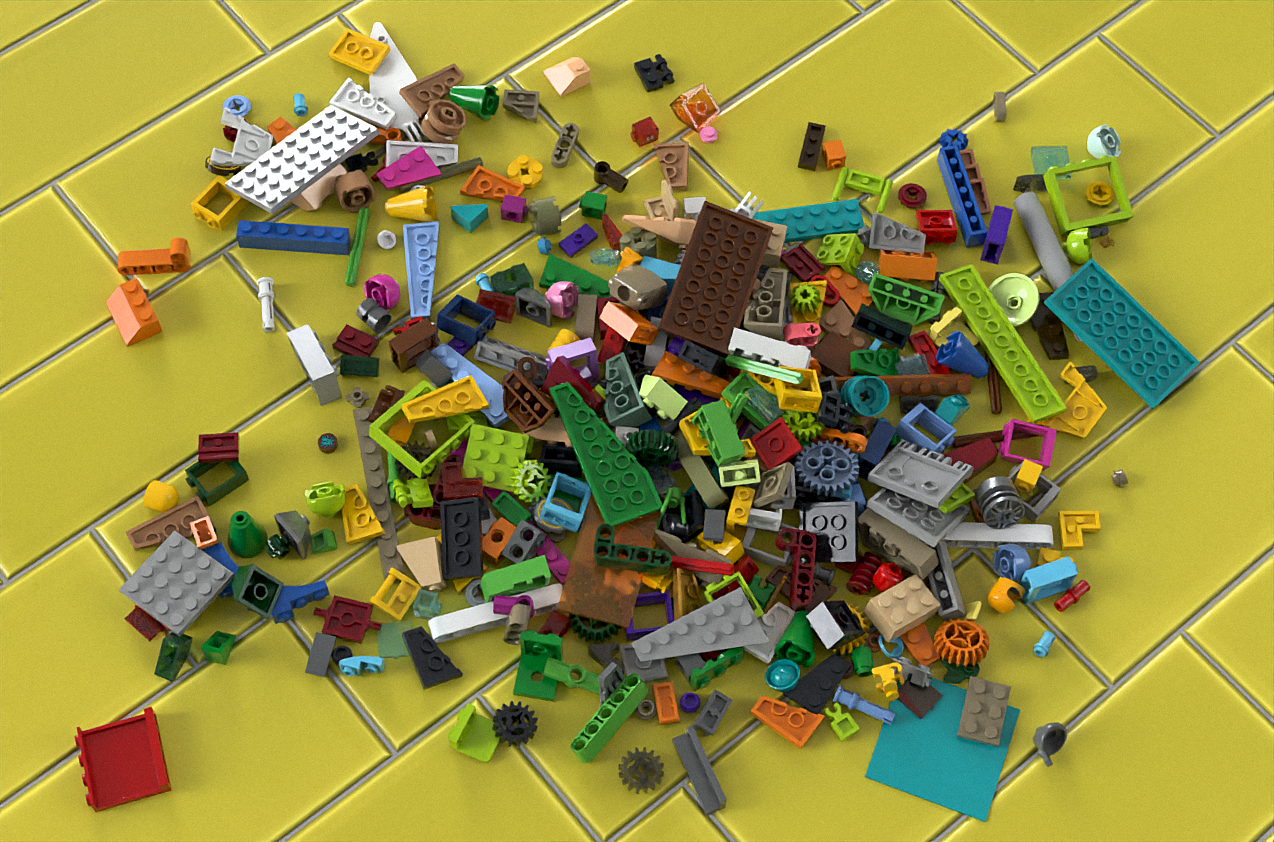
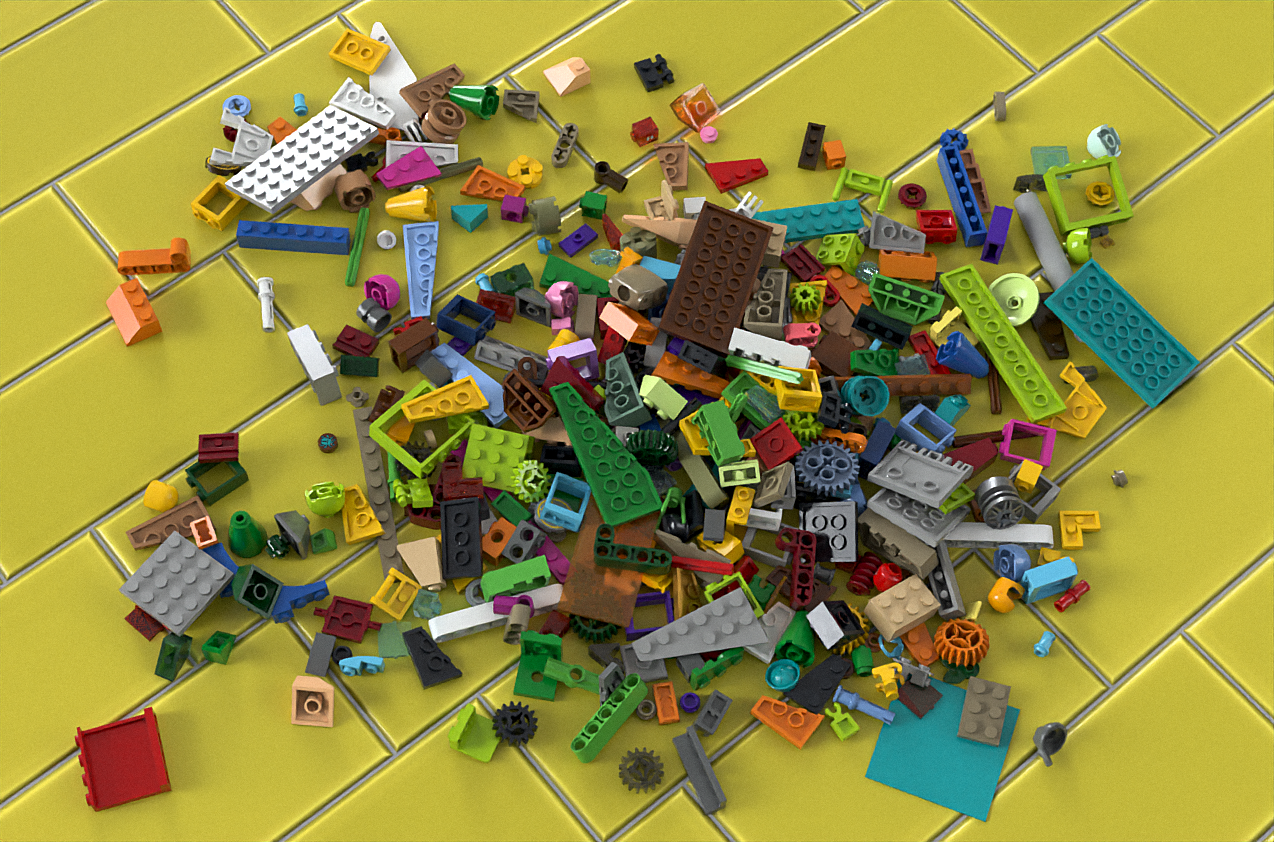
(312, 702): none -> light nougat slope
(559, 324): none -> bright pink piece
(736, 173): none -> red wing

